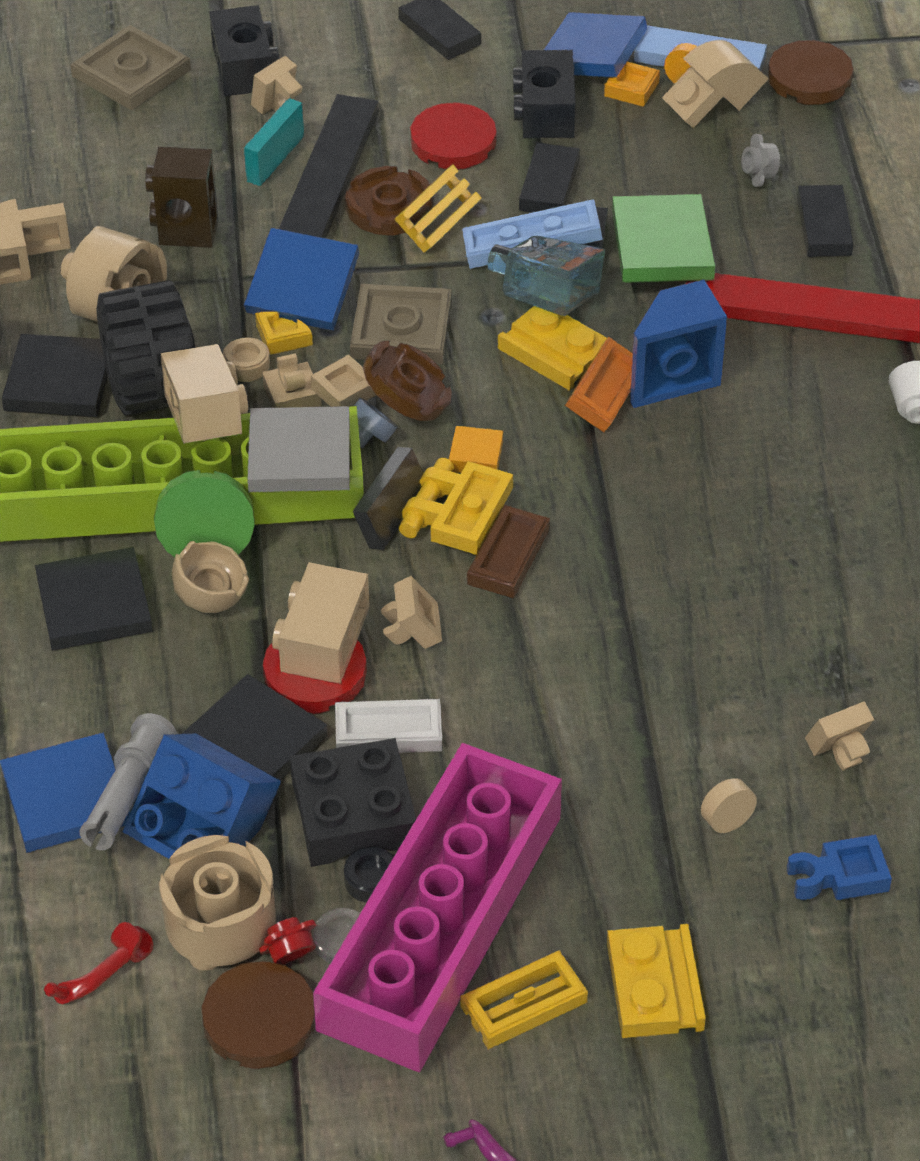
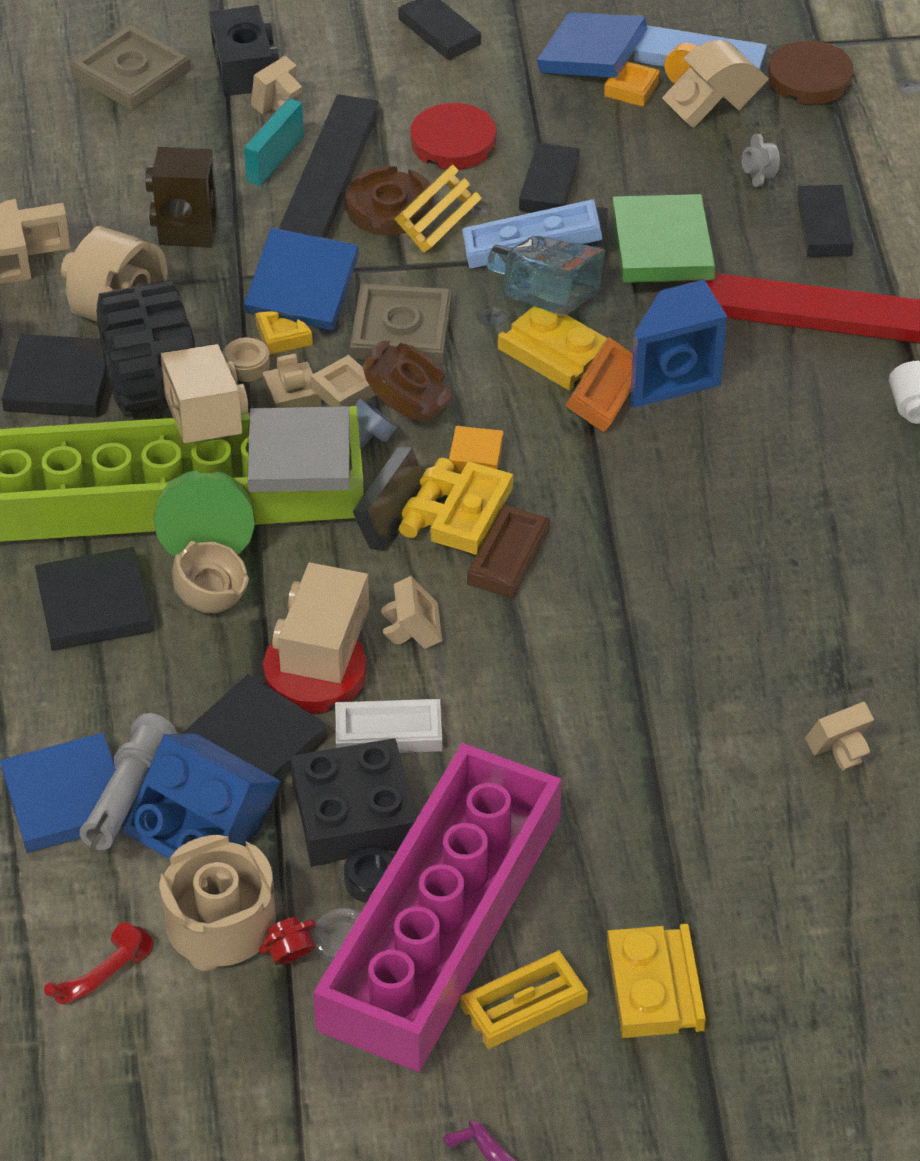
(258, 1014): reddish brown tile -> none
(546, 94): black brick -> none
(728, 805): tan tile -> none
(848, 866): blue plate -> none

